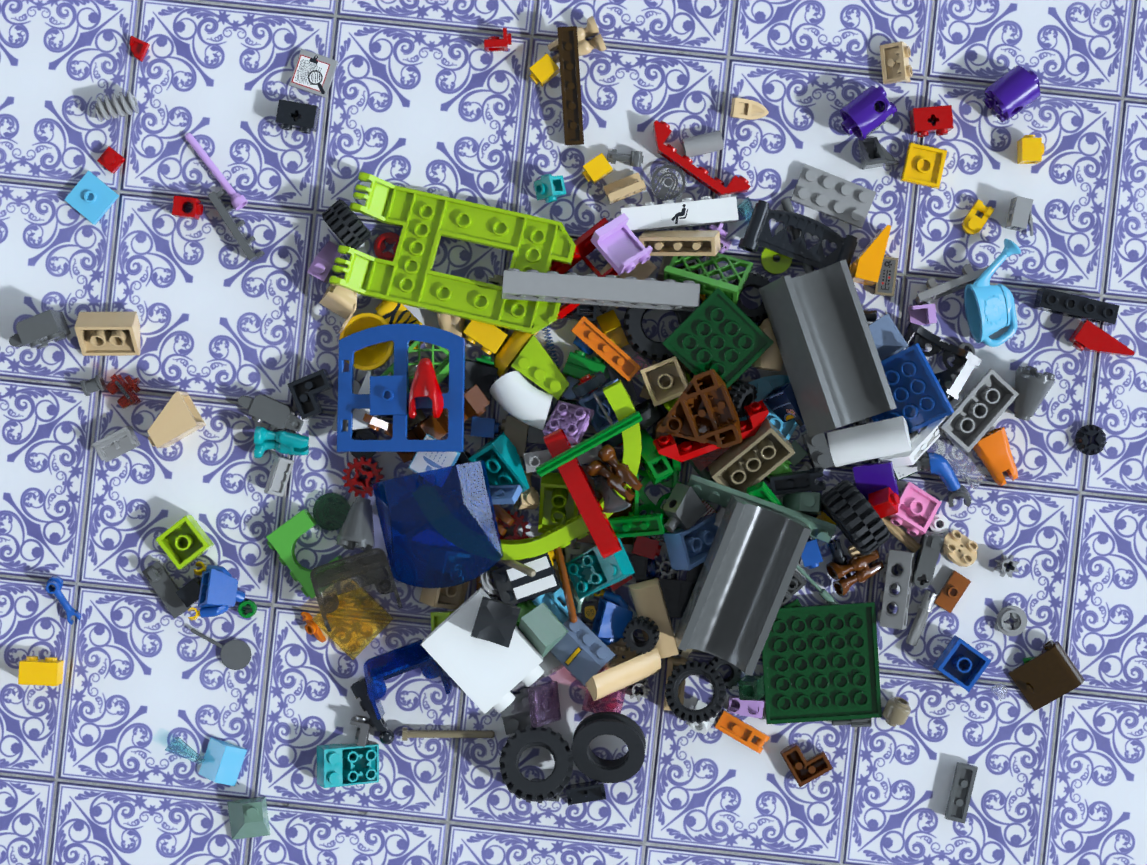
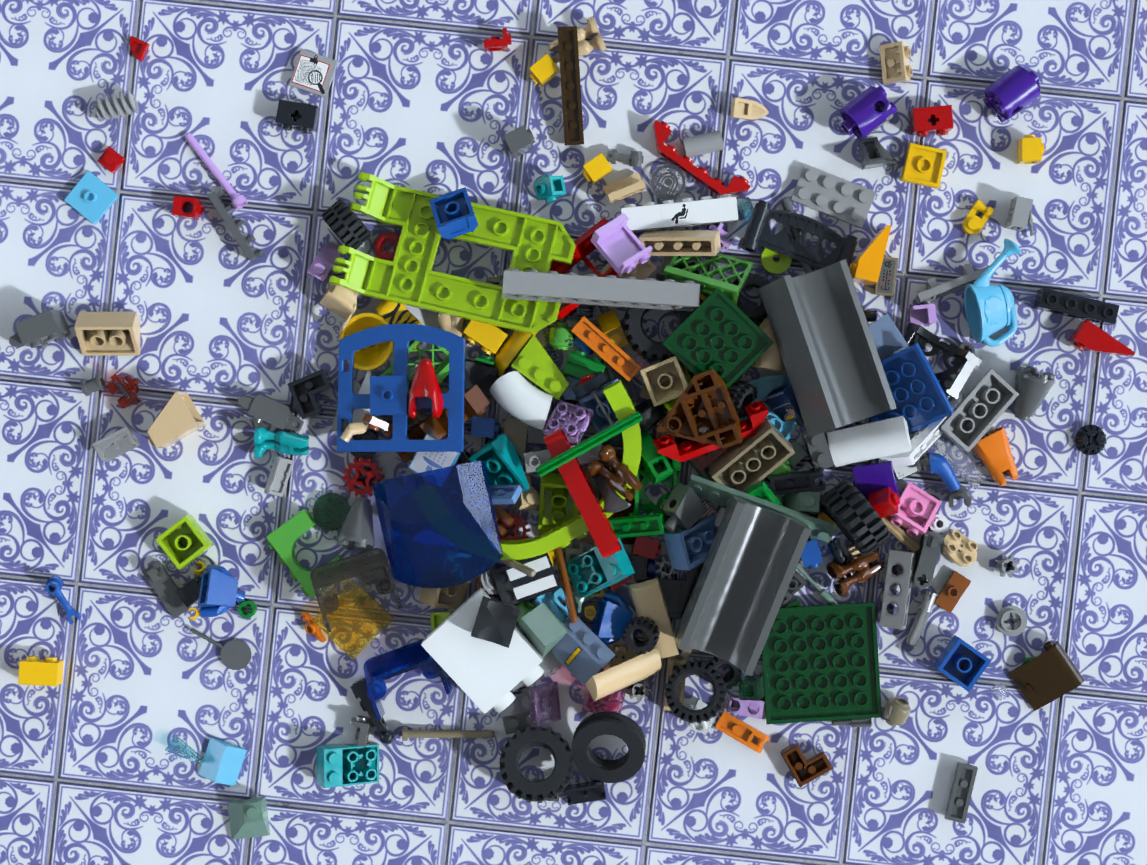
(353, 429): none -> tan arm
(454, 214): none -> blue slope
(519, 141): none -> dark grey brick
(561, 336): none -> bright green head

